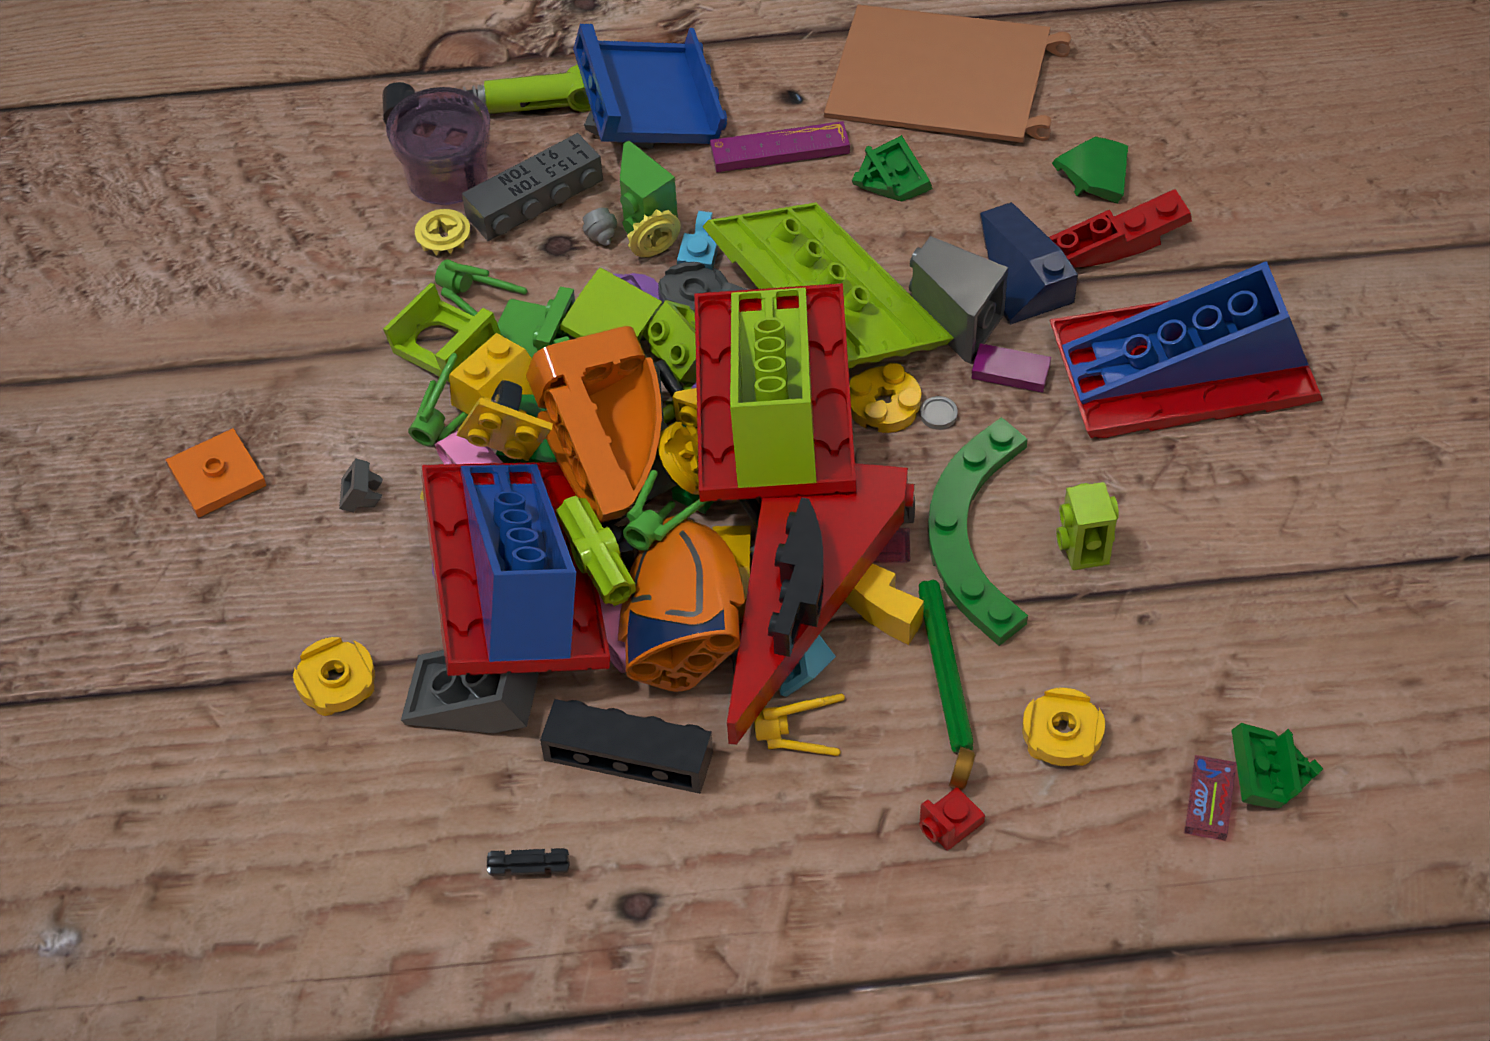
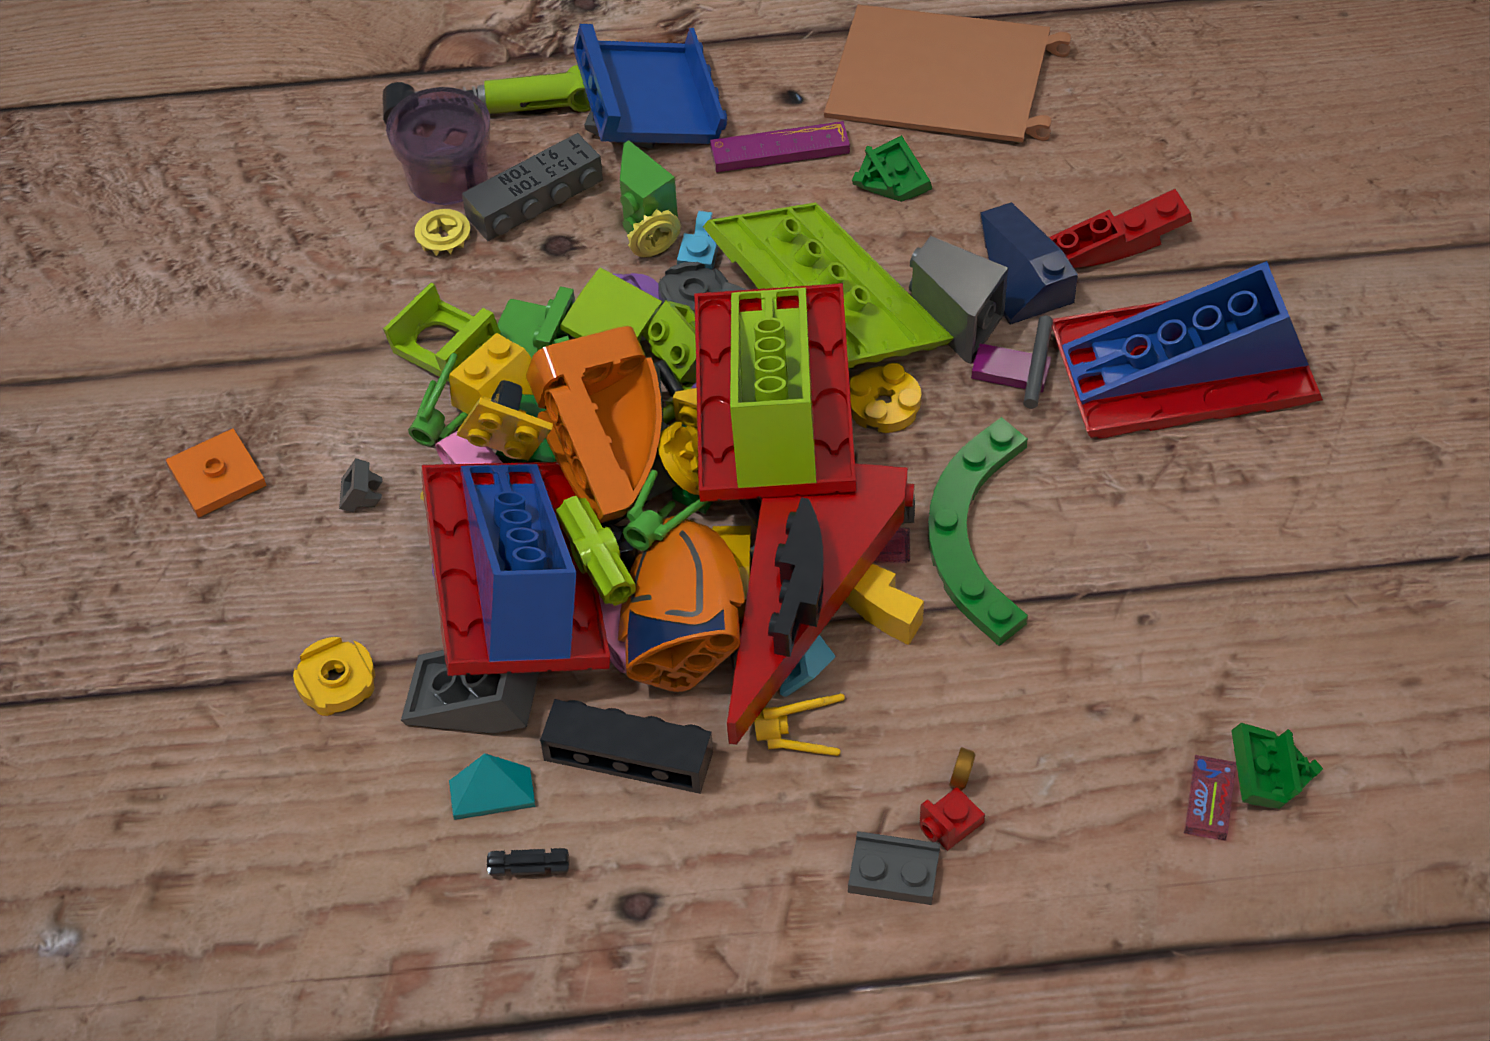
(459, 277): bright green plant -> none
(491, 787): none -> teal slope
(600, 225): light grey plate -> none
(894, 868): none -> dark grey plate
(938, 412): light grey piece -> none
(945, 666): green axle -> none
(1038, 362): none -> dark grey bar
(1063, 748): yellow plate -> none
(1087, 525): lime brick -> none
(1096, 167): green slope -> none

